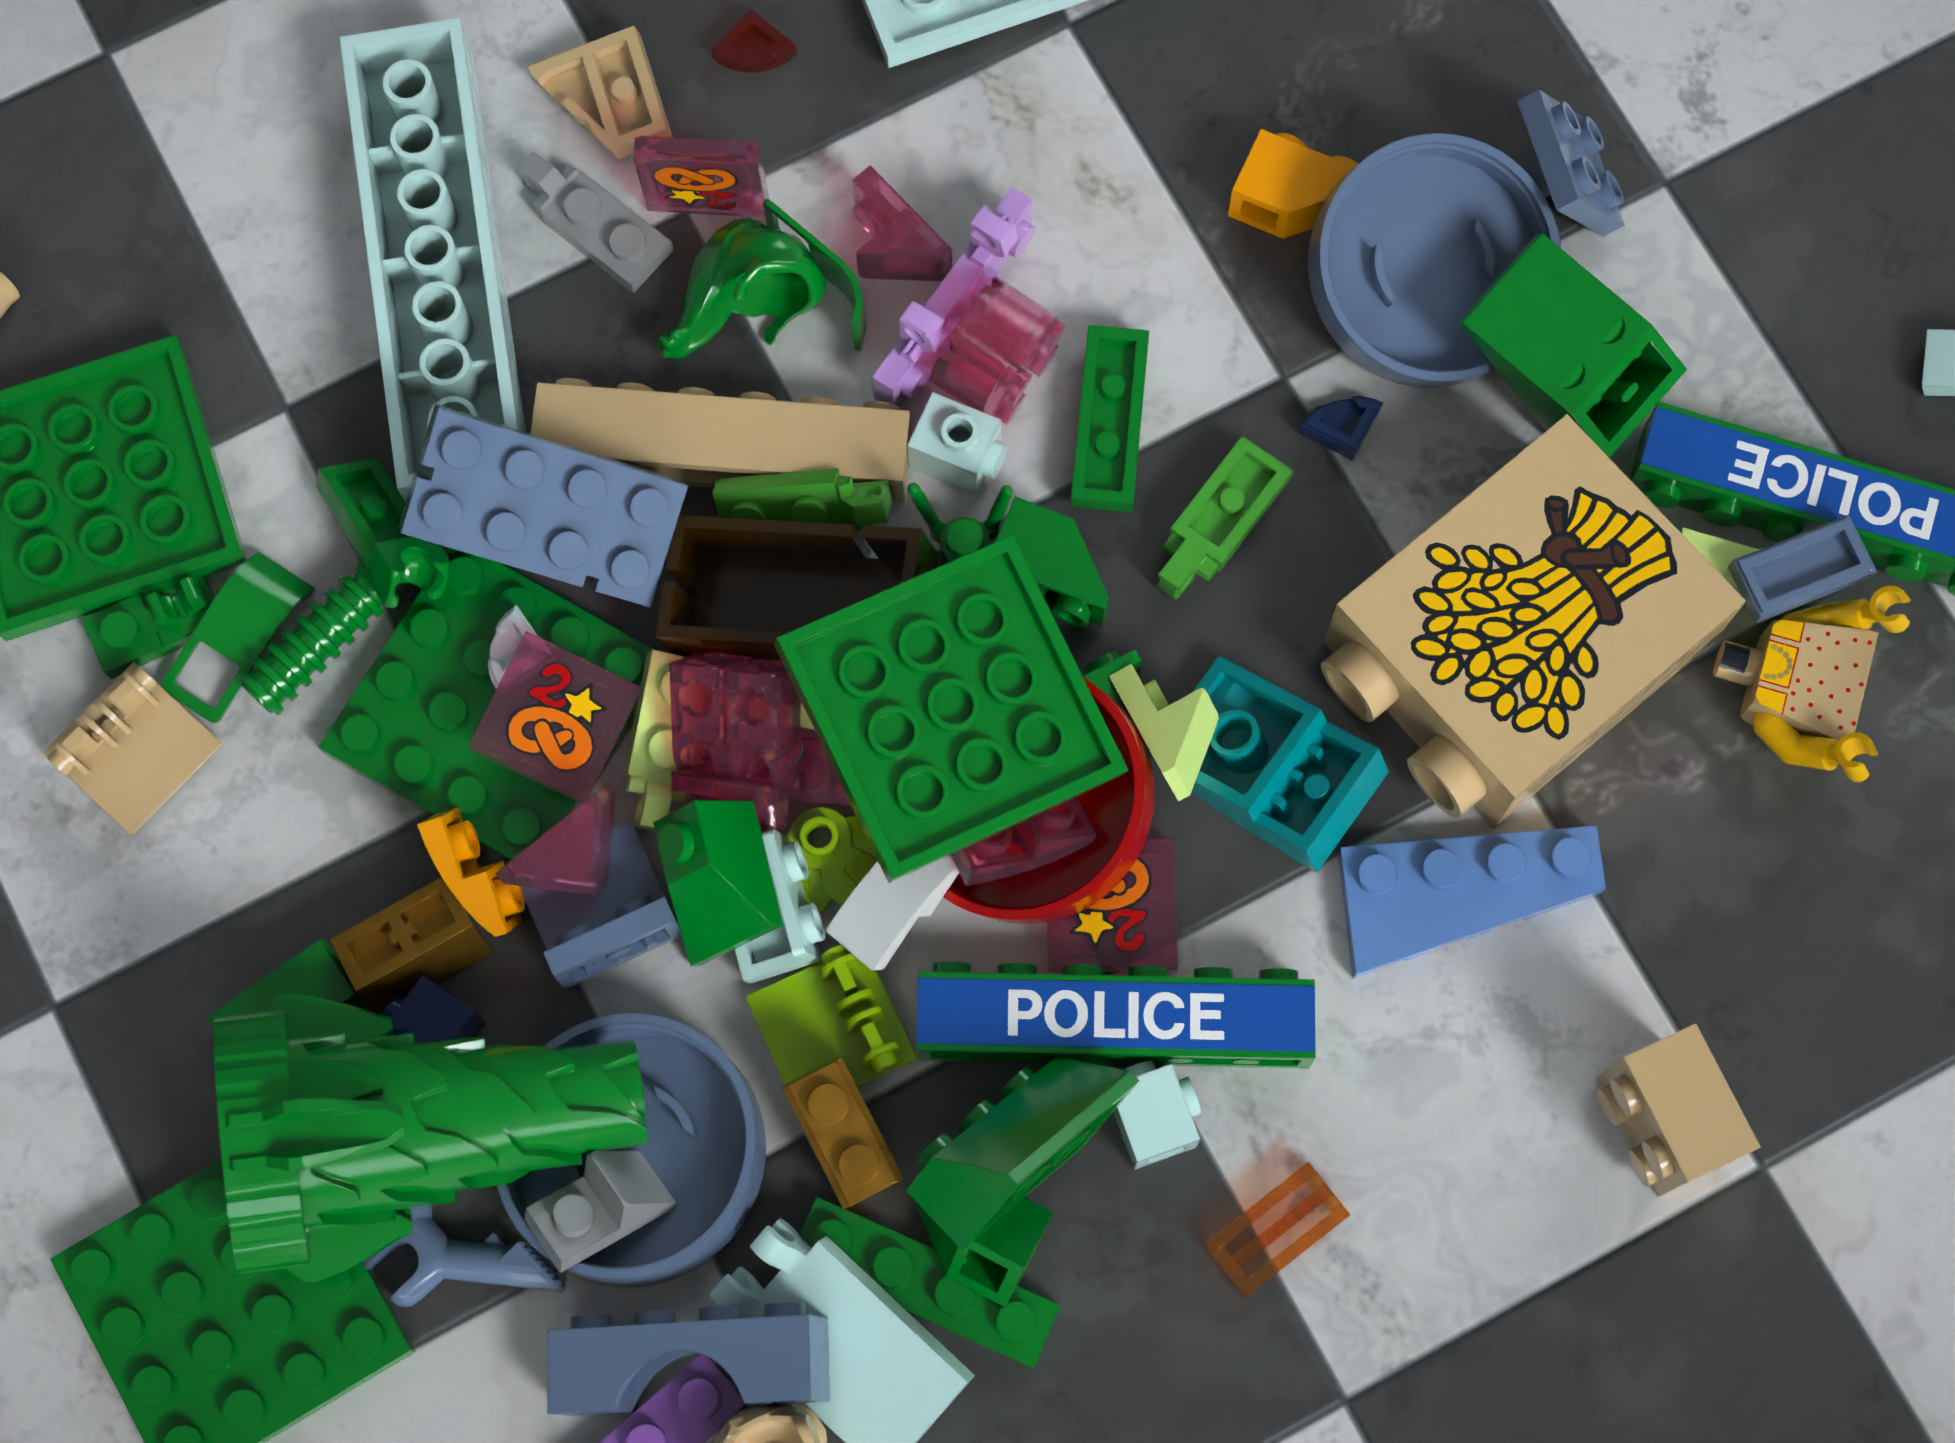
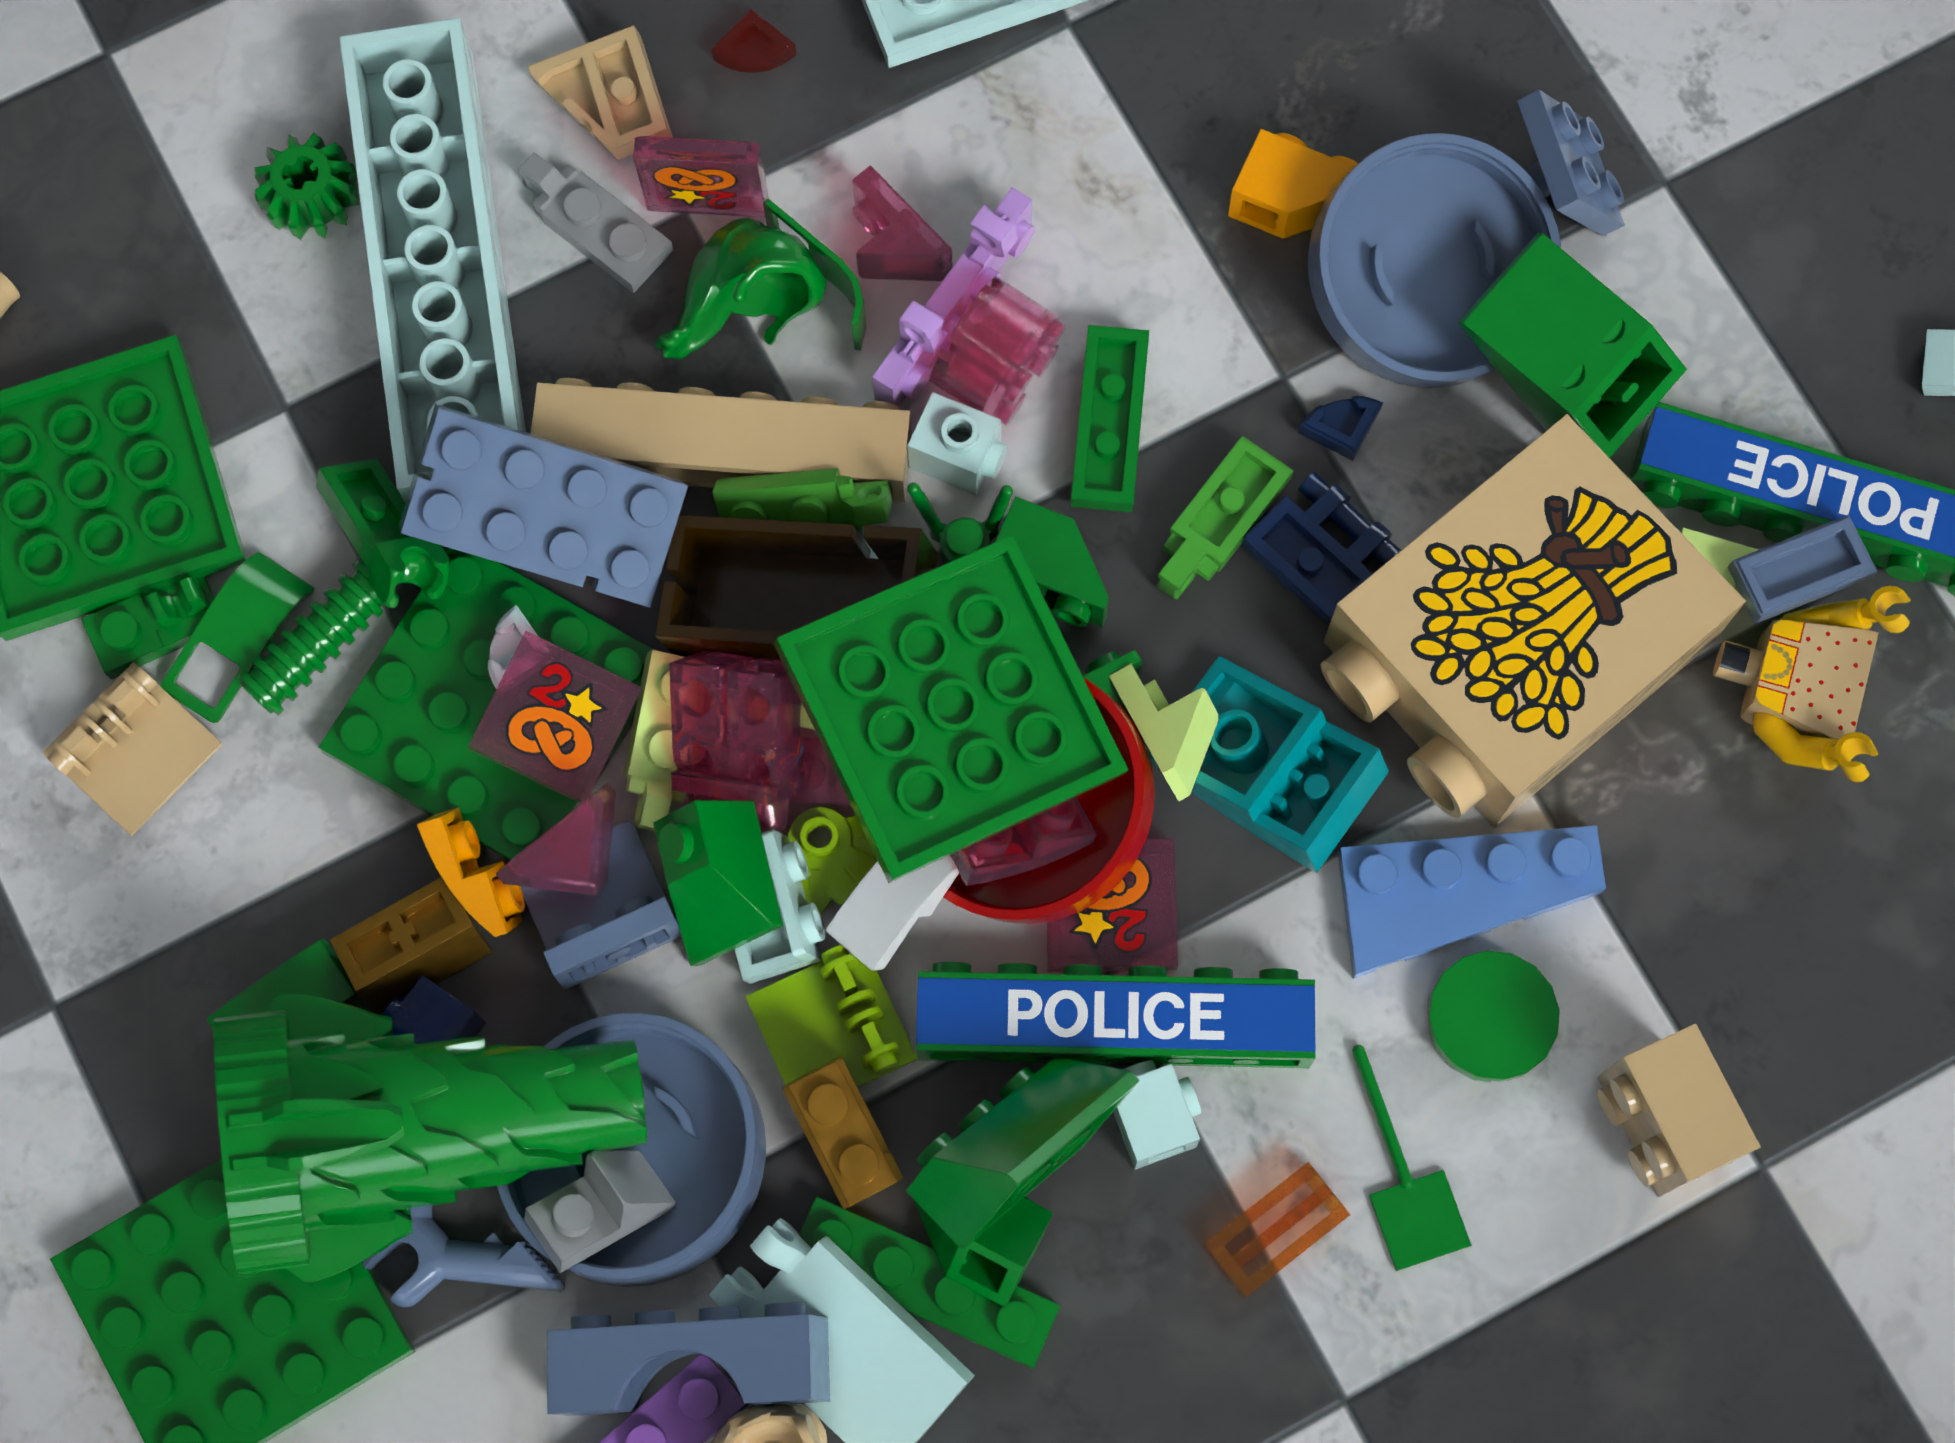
(306, 186): none -> green gear
(1311, 560): none -> dark blue plate
(1418, 1214): none -> green piece
(1493, 1016): none -> green tile

